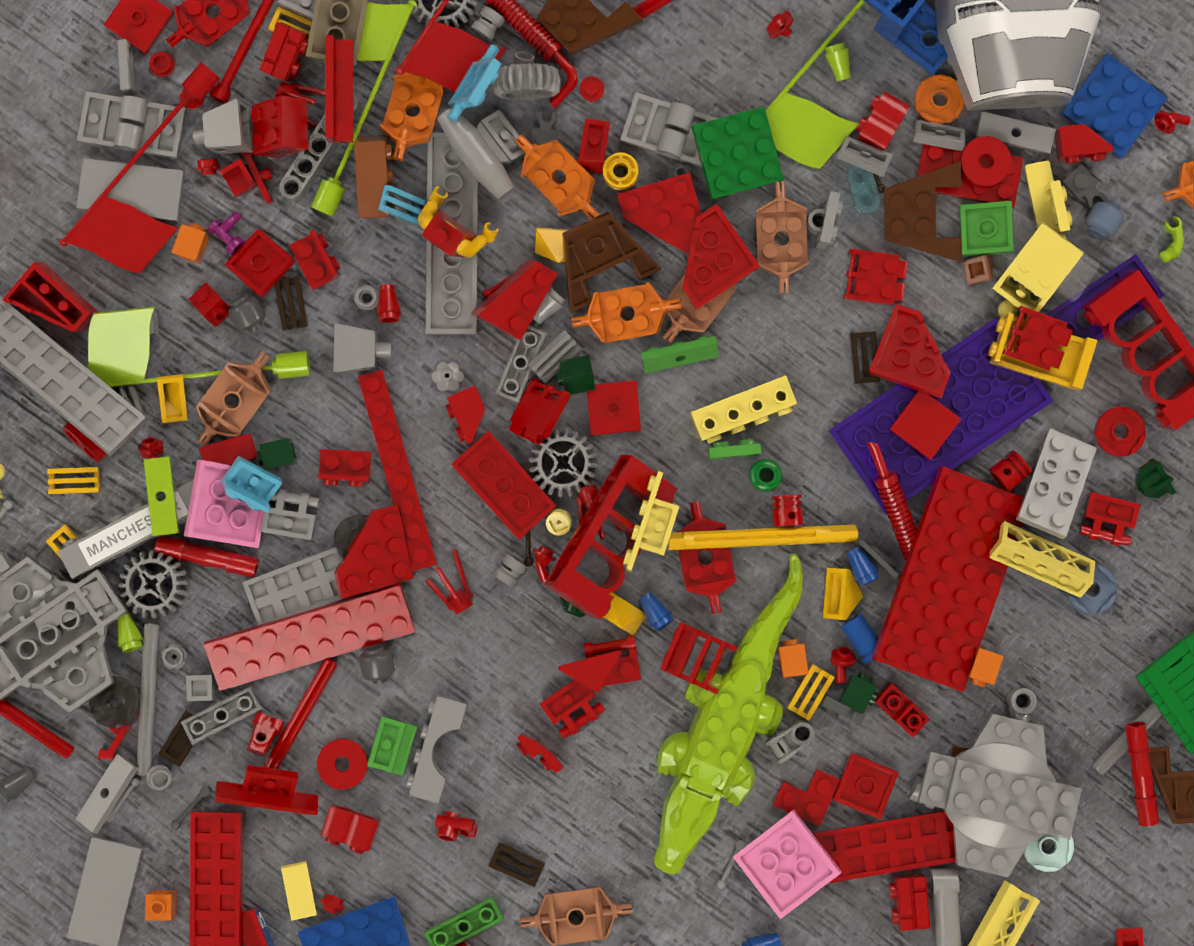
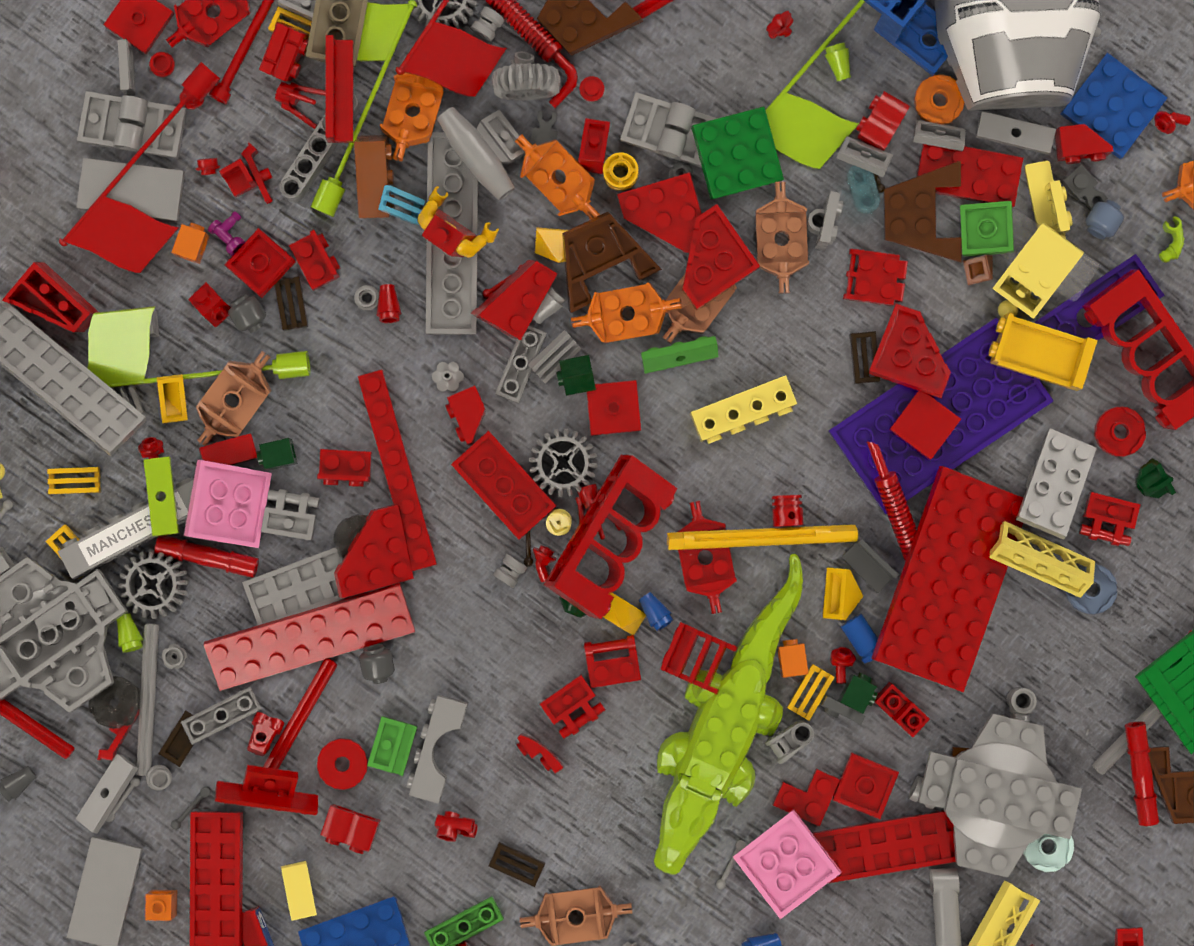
(84, 442): red plate -> none
(200, 687): light grey plate -> none
(226, 129): light grey torso -> none
(250, 484): medium azure bracket -> none
(280, 127): red brick -> none
(331, 903): red plate -> none
(357, 349): light grey torso -> none
(458, 600): red plant -> none
(475, 82): medium azure plate -> none
(538, 411): red plate -> none
(593, 670): red tile -> none
(655, 526): light yellow bracket -> none
(723, 450): bright green plate -> none
(765, 475): green head -> none
(862, 567): blue cone -> none
(911, 902): red brick -> none
(985, 667): orange brick -> none
(1000, 161): red tile -> none
(1012, 465): red piece -> none
(1038, 339): red plate -> none

